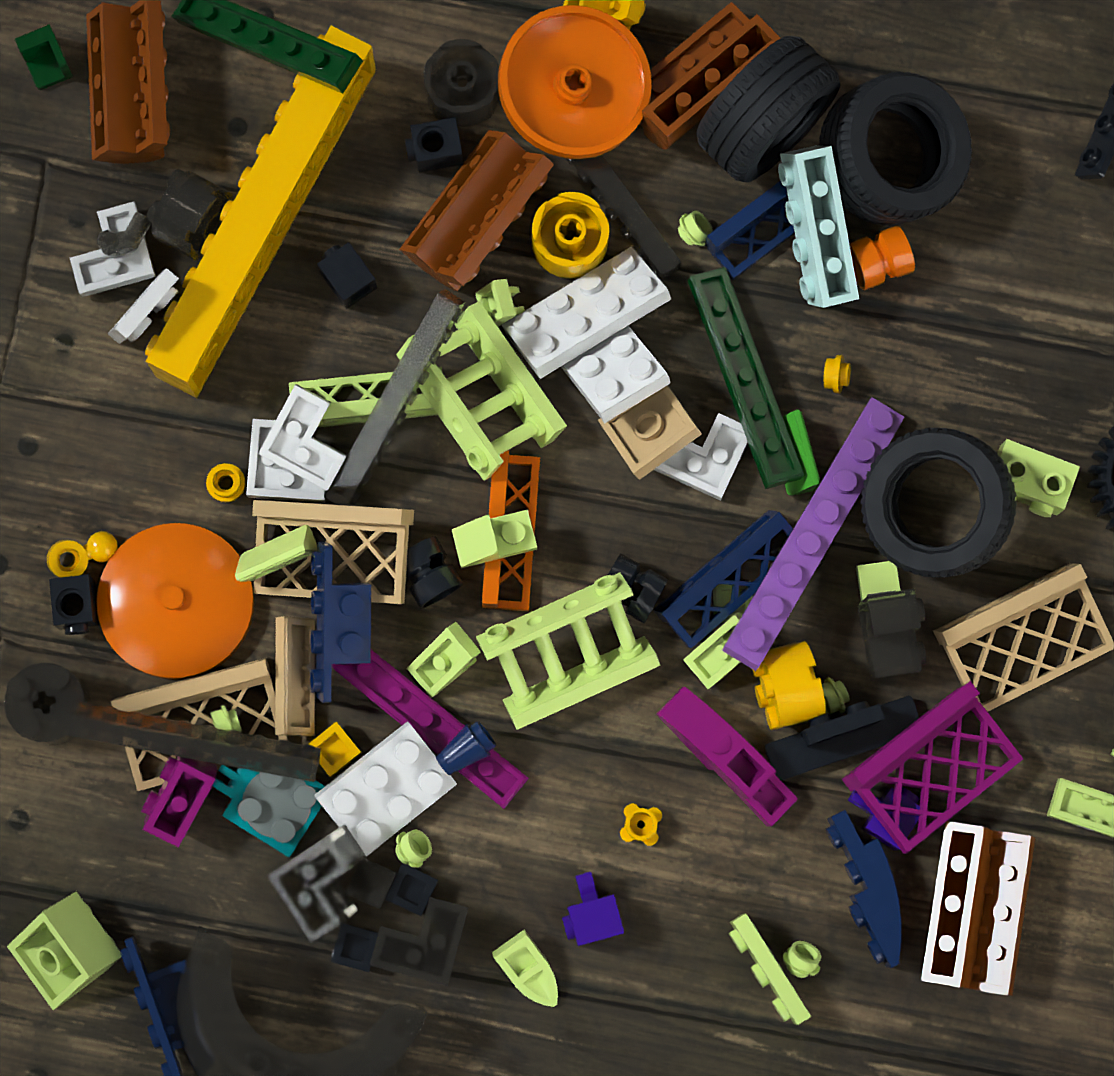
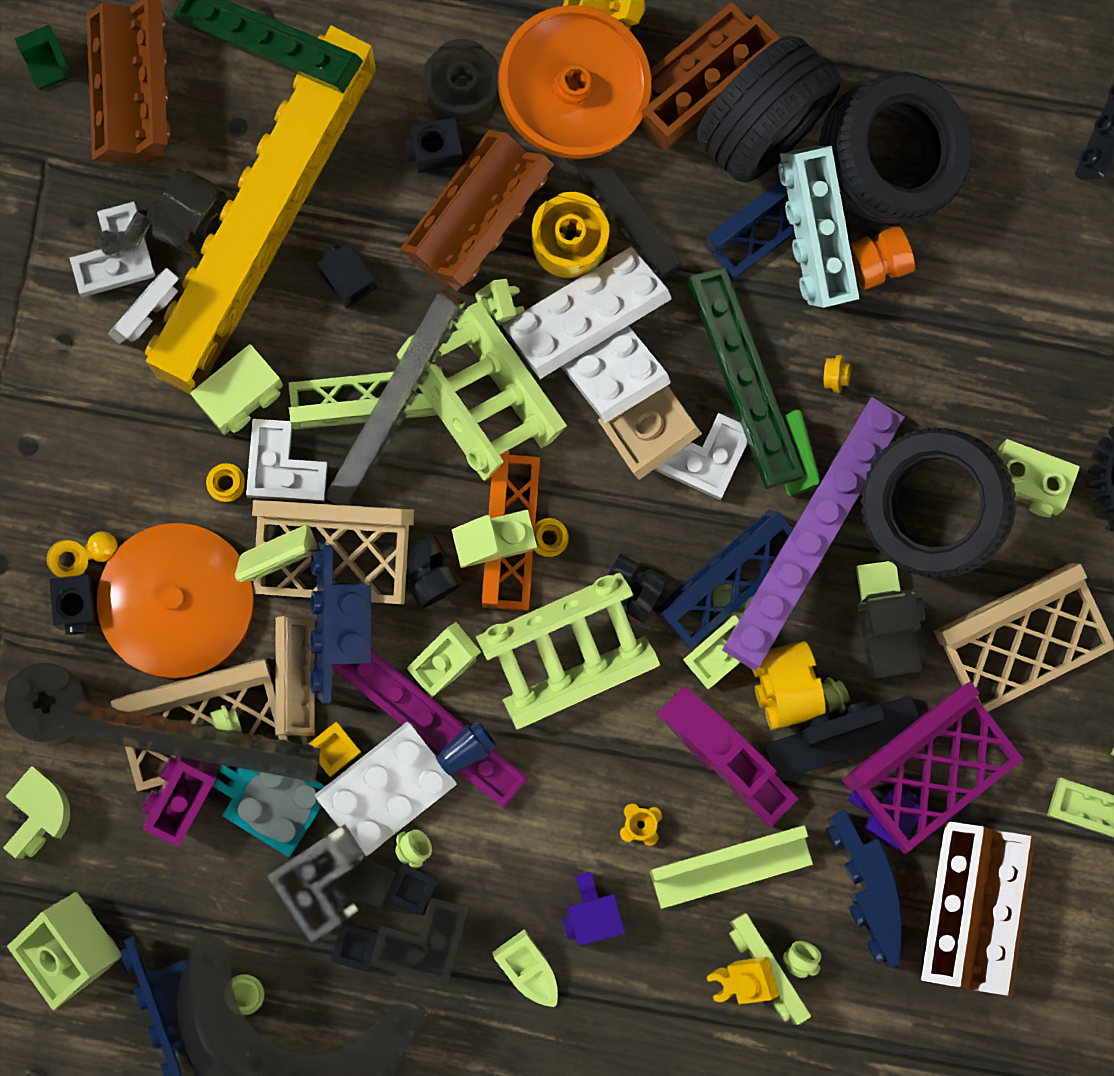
(47, 811): none -> yellowish green brick
(238, 390): none -> yellowish green brick
(248, 993): none -> yellowish green plate
(292, 442): white plate -> none
(558, 530): none -> yellow plate
(694, 228): yellowish green plate -> none
(731, 867): none -> yellowish green fence
(748, 979): none -> yellow plate

